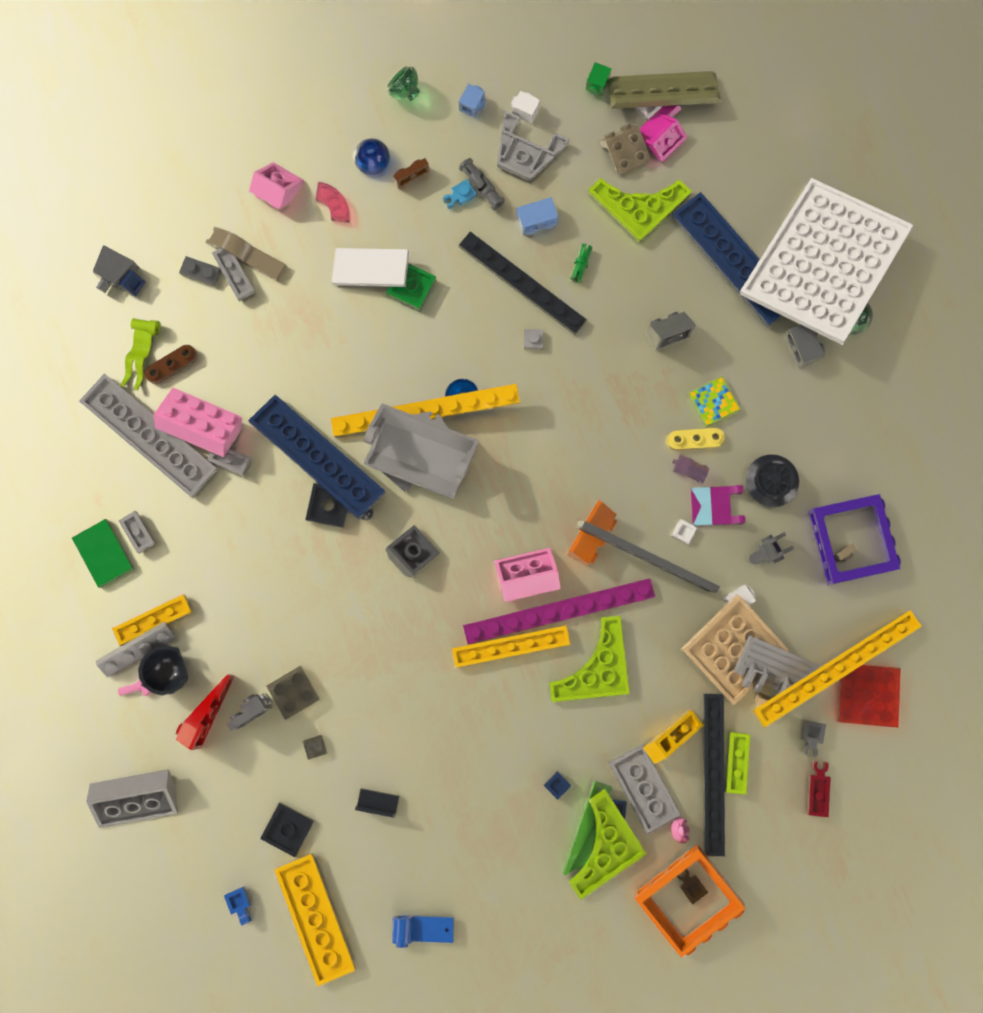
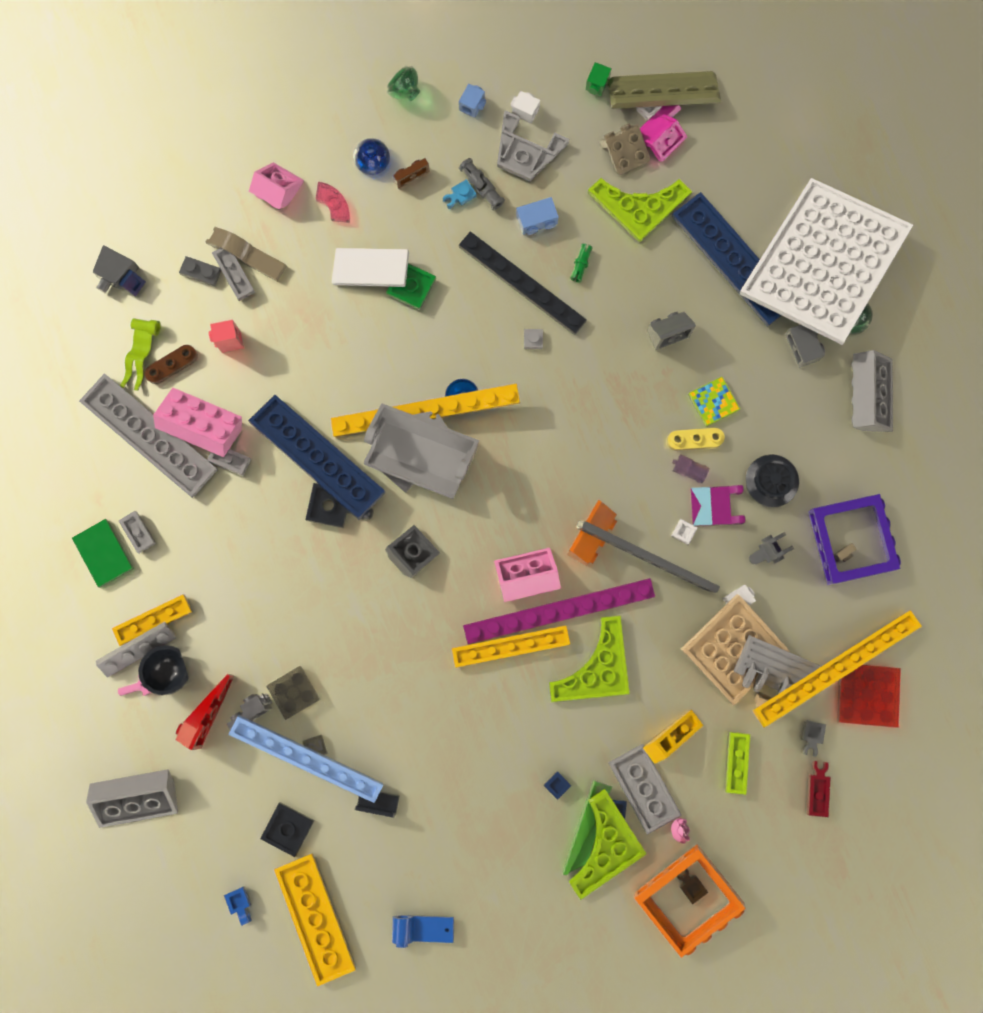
(226, 336): none -> coral brick
(305, 758): none -> light blue plate
(713, 775): black plate -> none
(872, 392): none -> light grey slope

